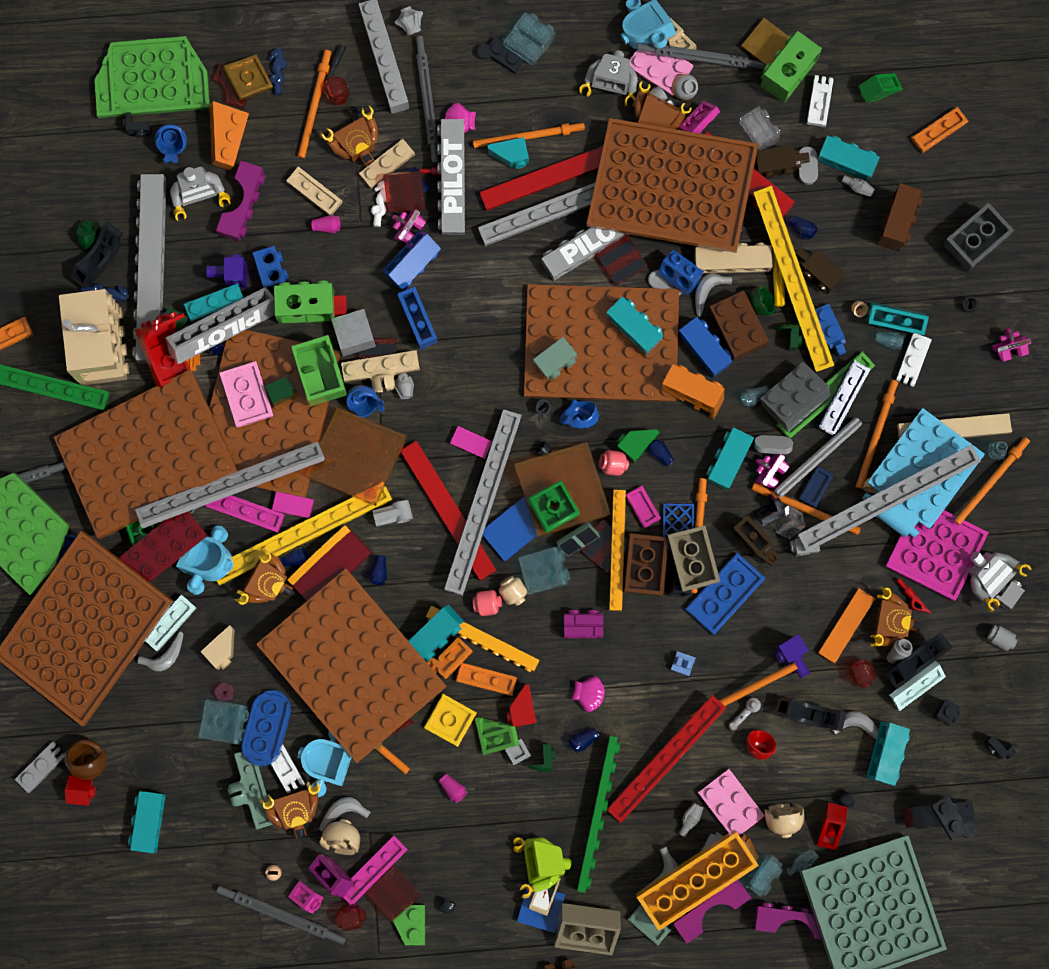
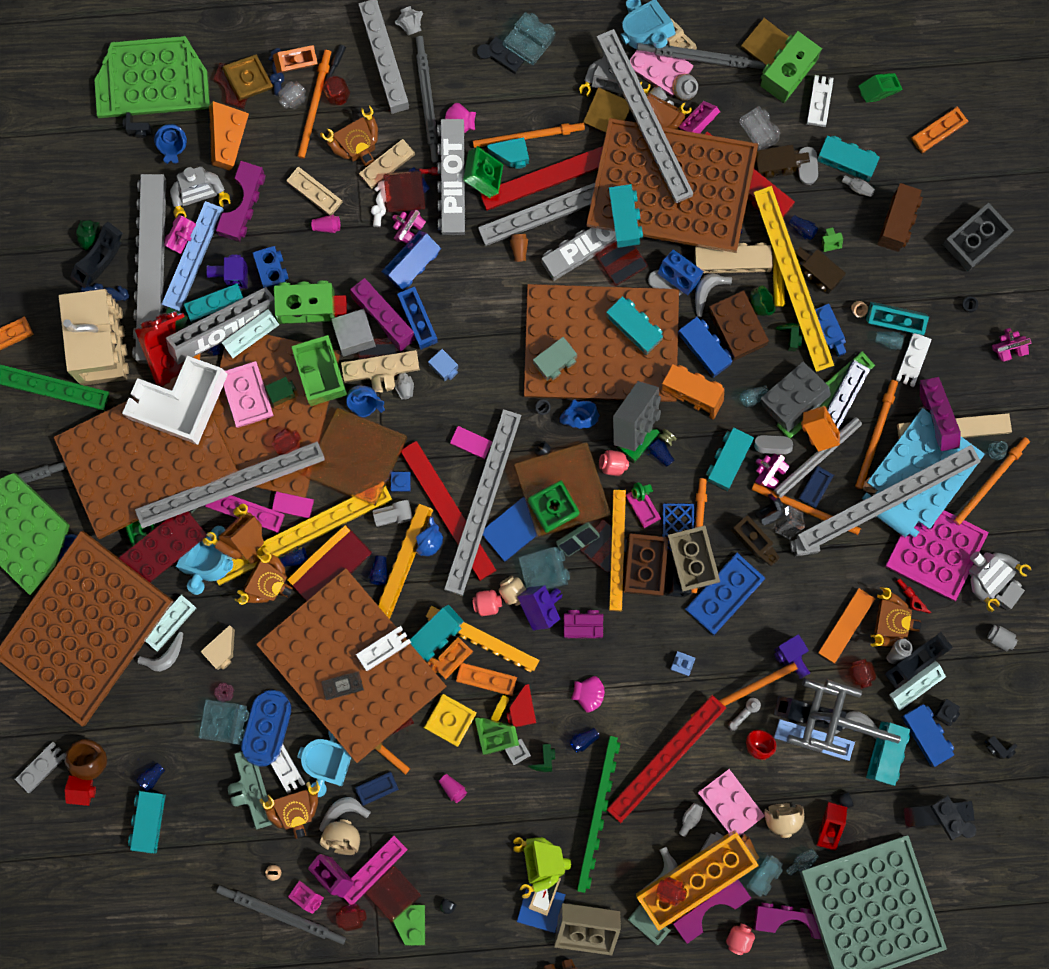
(150, 777): none -> clear blue cone
(179, 234): none -> dark pink hips
(185, 408): none -> white piece
(192, 256): none -> light blue plate
(240, 538): none -> dark orange torso
(250, 333): none -> light aqua plate
(286, 441): none -> clear red head
(292, 95): none -> clear head
(295, 59): none -> orange brick
(342, 685): none -> clear smoke tile
(377, 788): none -> dark blue tile
(382, 649): none -> white hinge
(393, 325): none -> magenta arch
(400, 482): none -> blue plate
(404, 560): none -> light orange piece
(429, 540): none -> blue hat
(444, 365): none -> medium blue brick
(483, 172): none -> green brick
(500, 708): none -> yellow tile
(519, 246): none -> dark orange cone
(540, 607): none -> dark purple brick
(606, 106): none -> pearl gold tile
(625, 215): none -> teal brick
(636, 416): none -> dark grey brick
(640, 491): none -> green plate
(644, 116): none -> light grey plate
(667, 437): none -> olive bush
(671, 891): none -> clear red head
(740, 939): none -> coral head
(787, 728): none -> light blue plate
(820, 428): none -> orange brick
(831, 240): none -> bright green tile
(839, 690): none -> dark grey piece
(928, 735): none -> blue brick
(946, 427): none -> magenta arch

